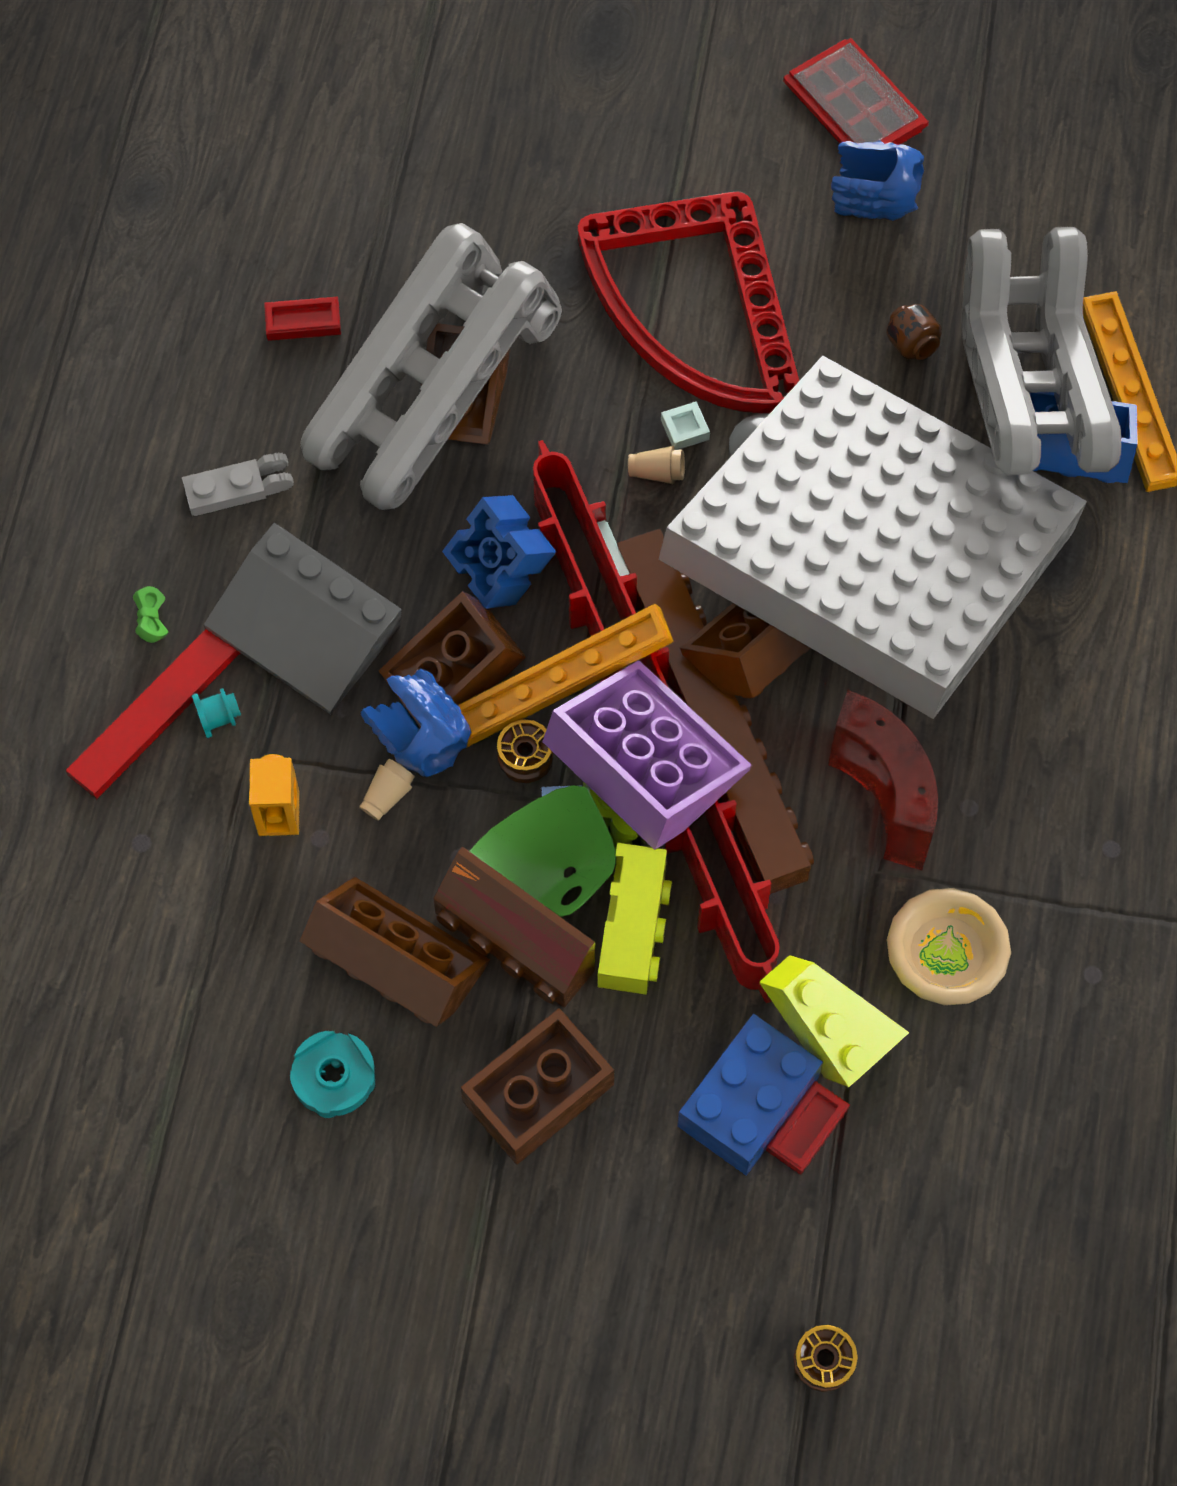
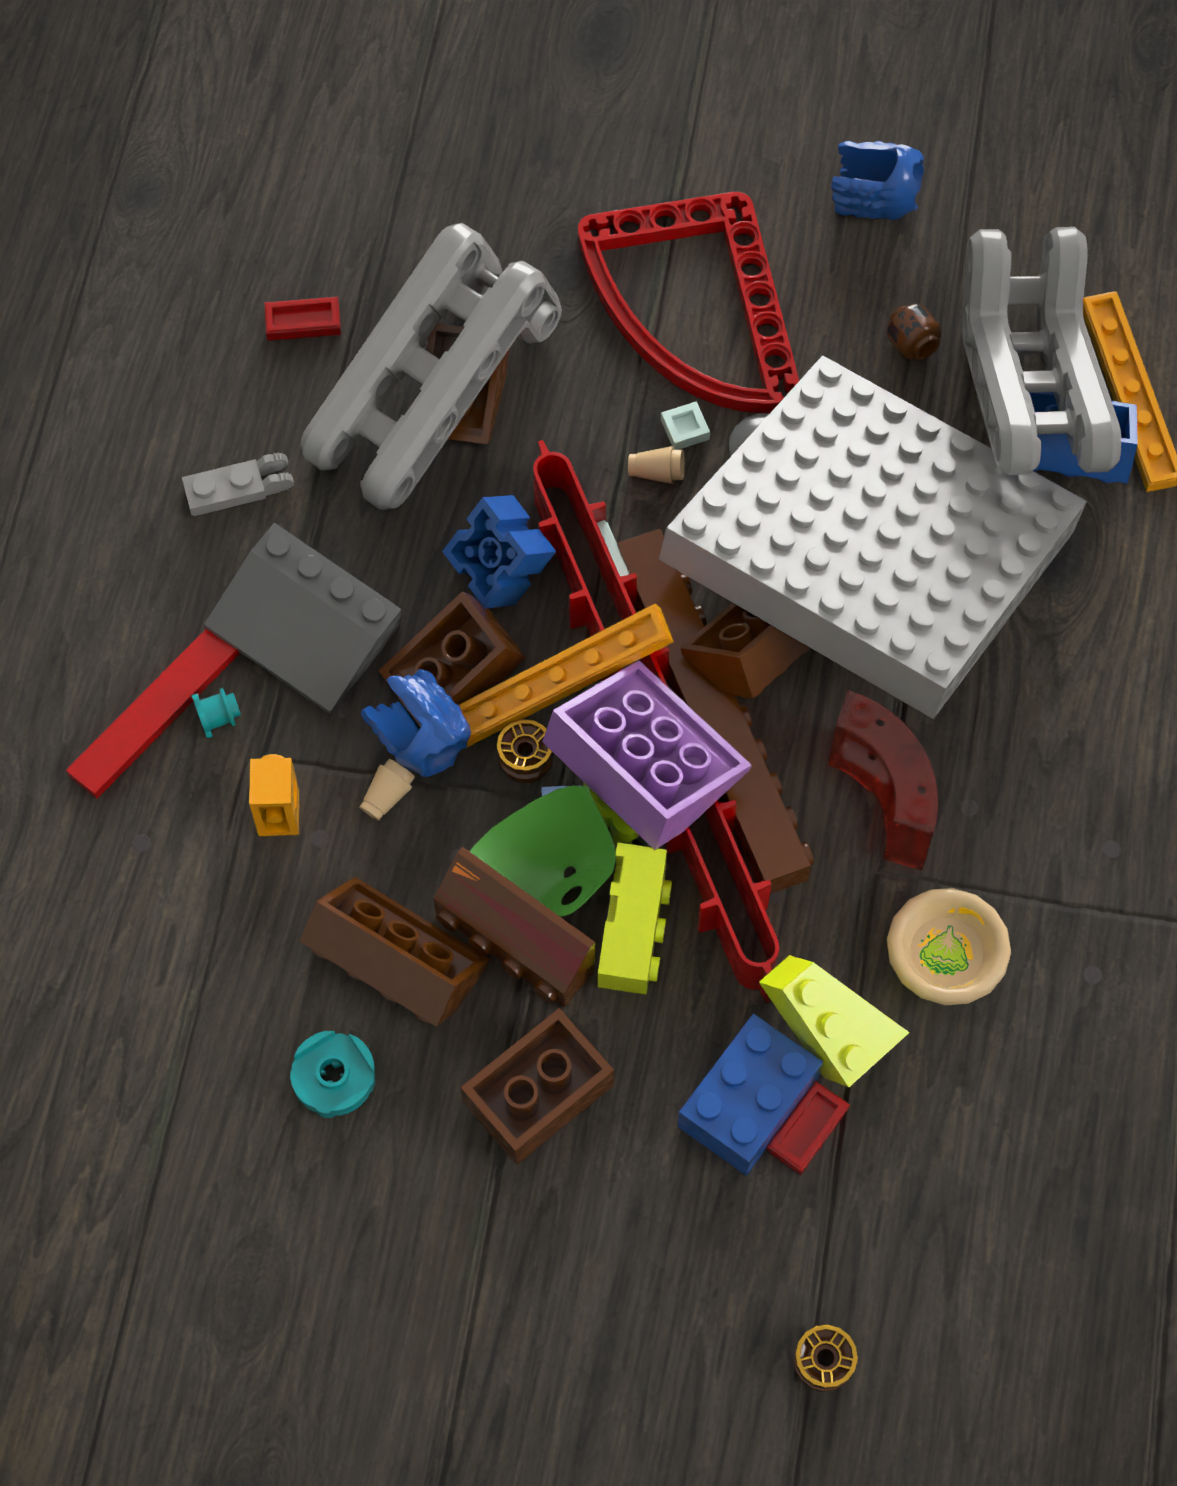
(149, 626): bright green piece -> none
(854, 97): clear piece -> none

